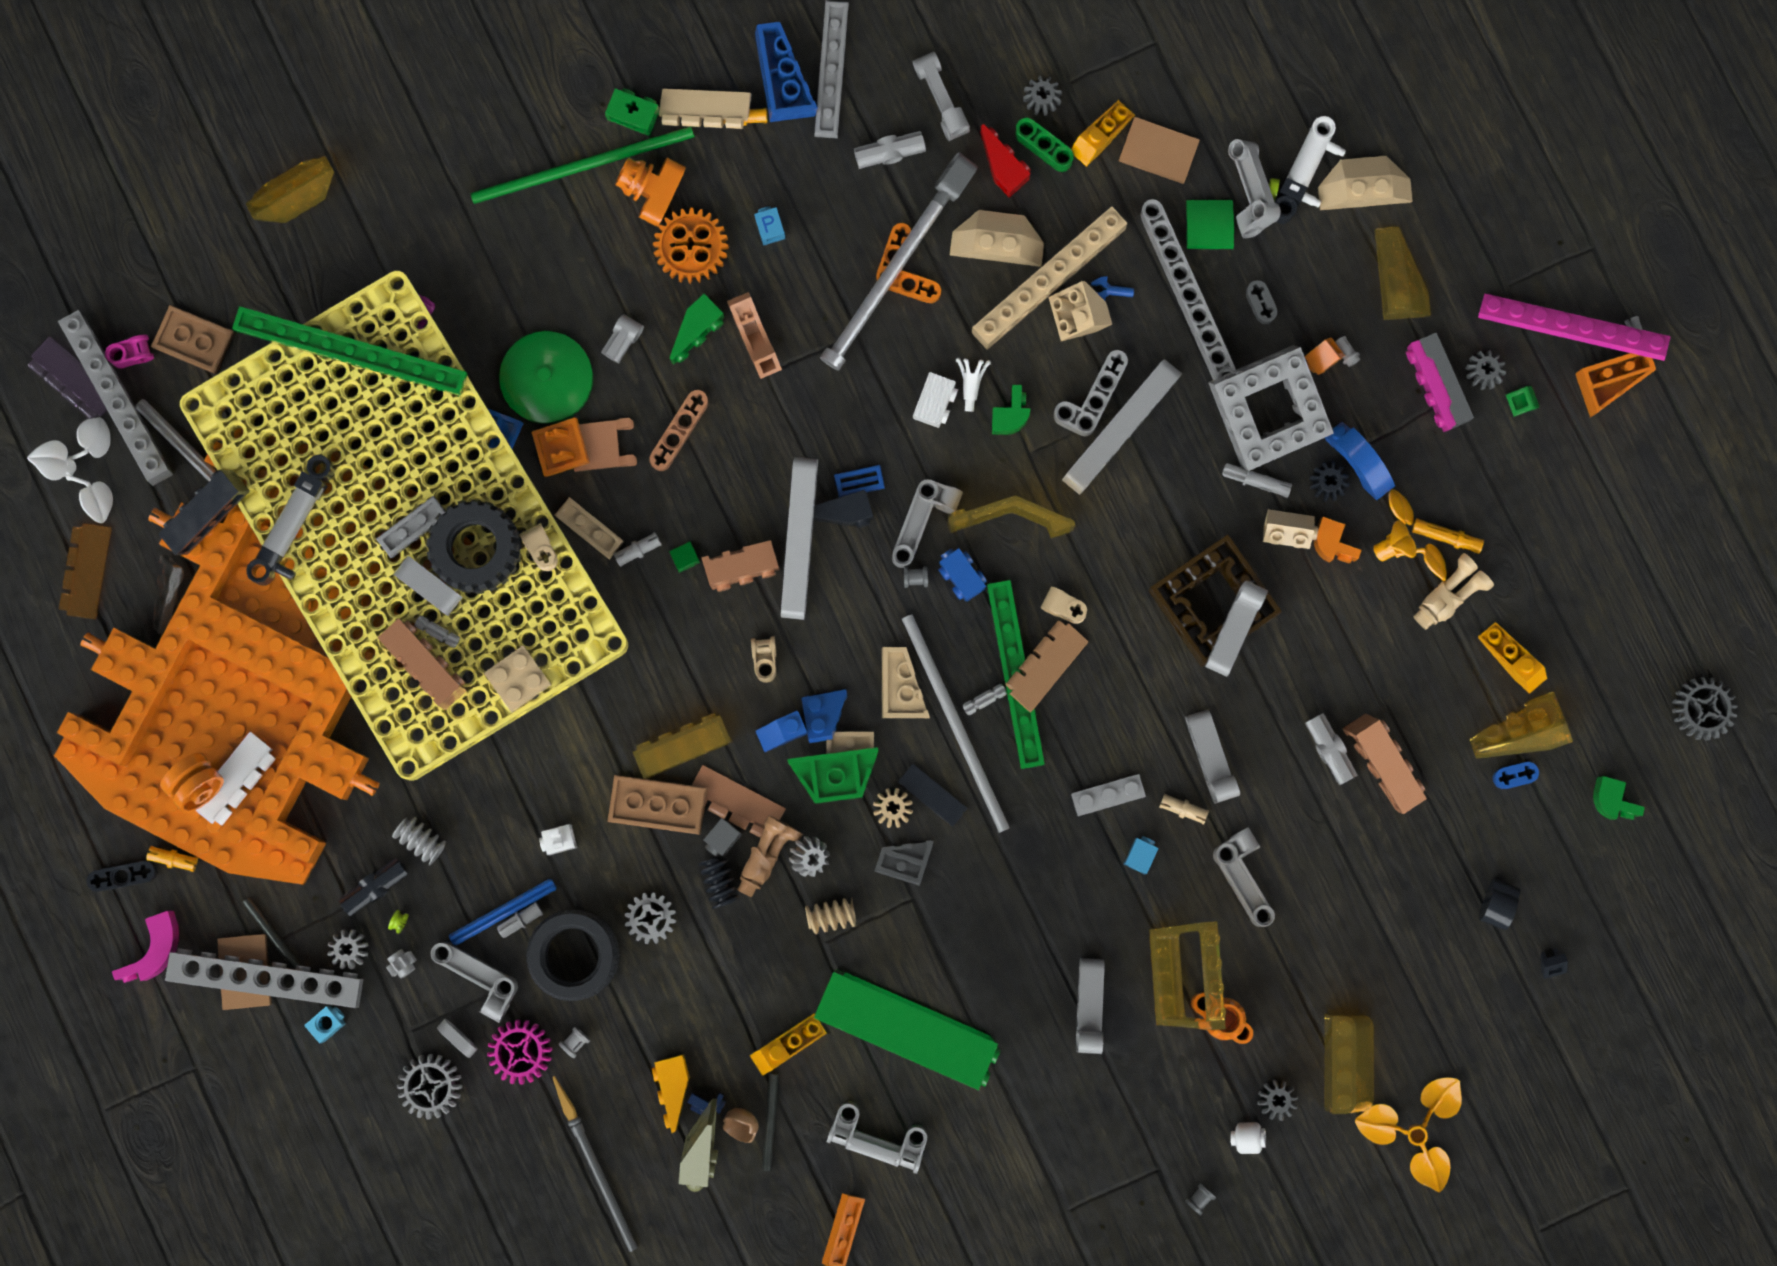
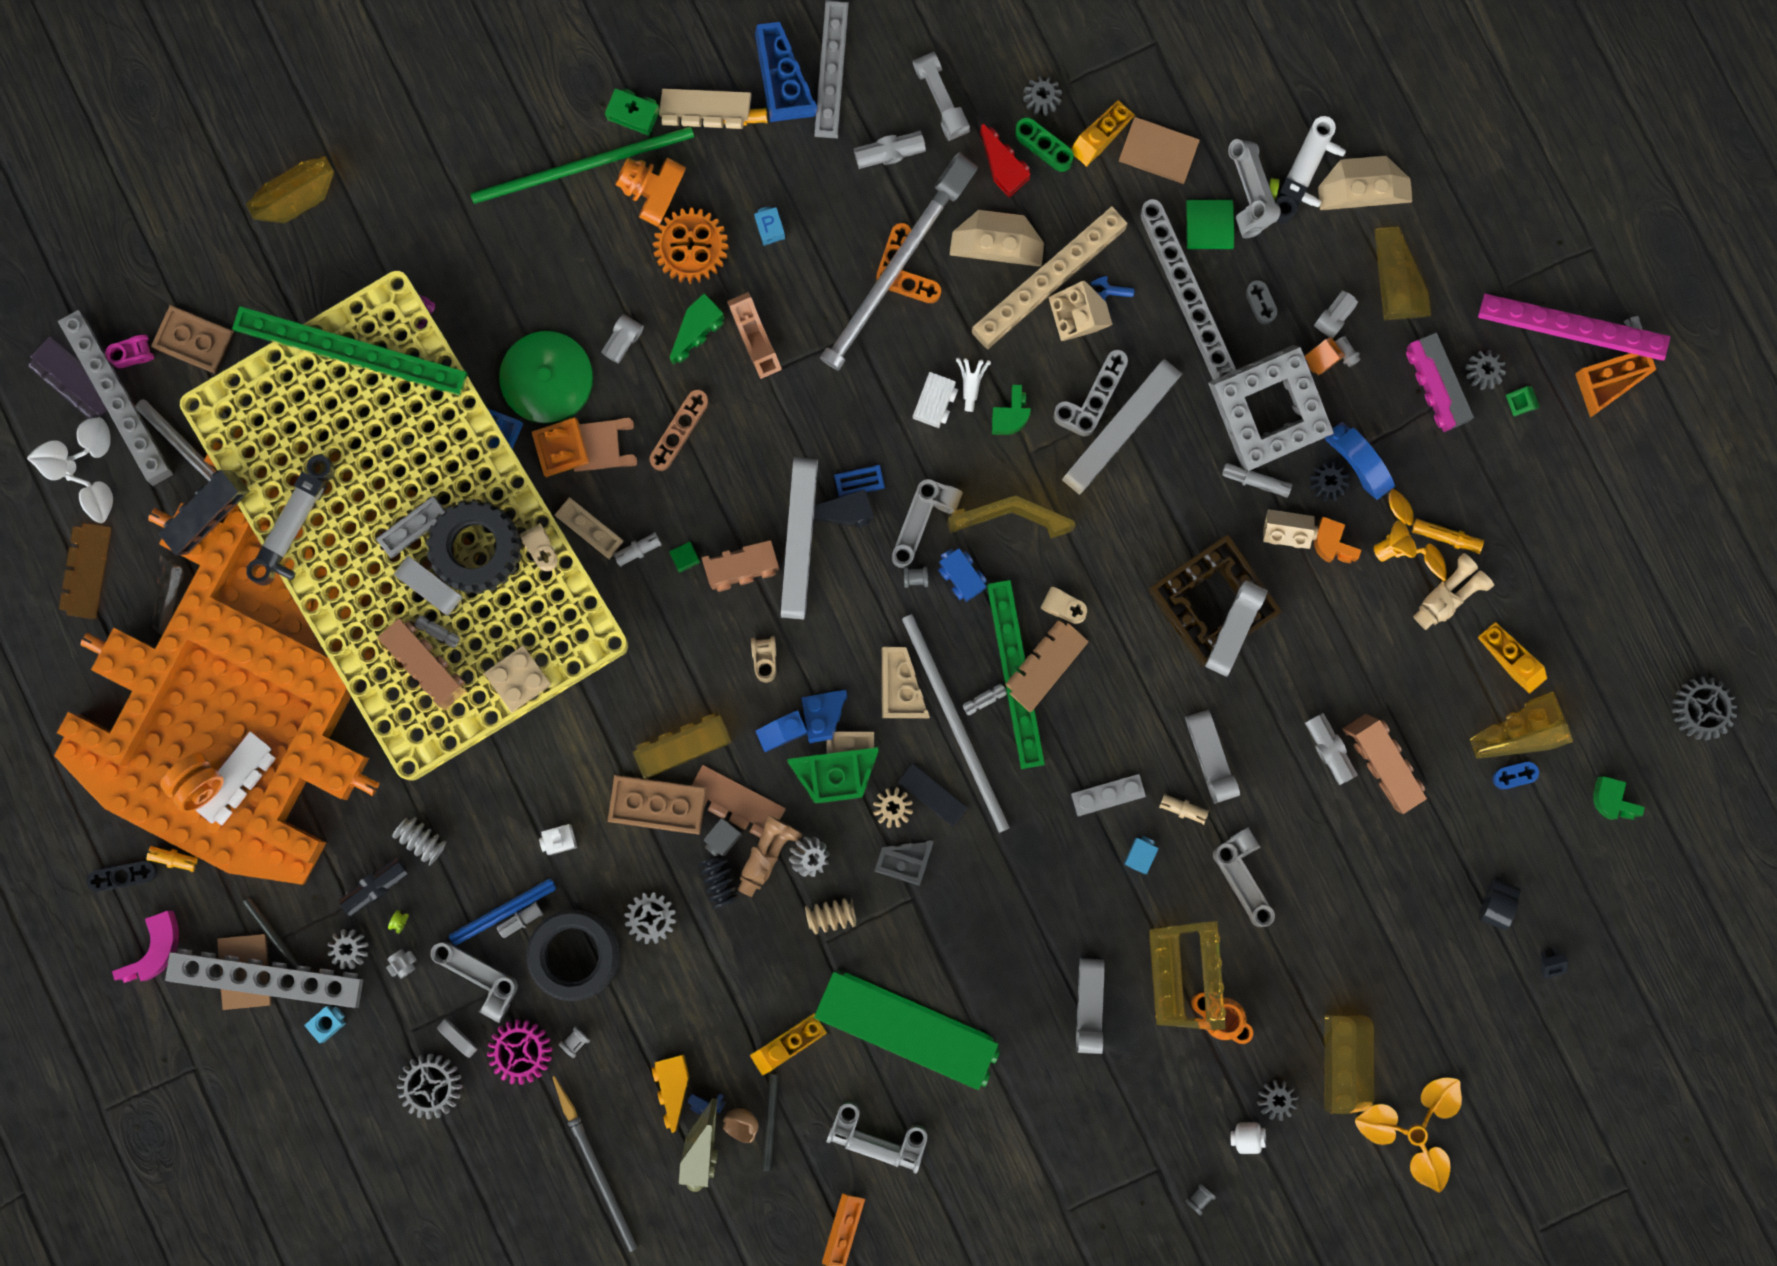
(1333, 318): none -> light grey piece

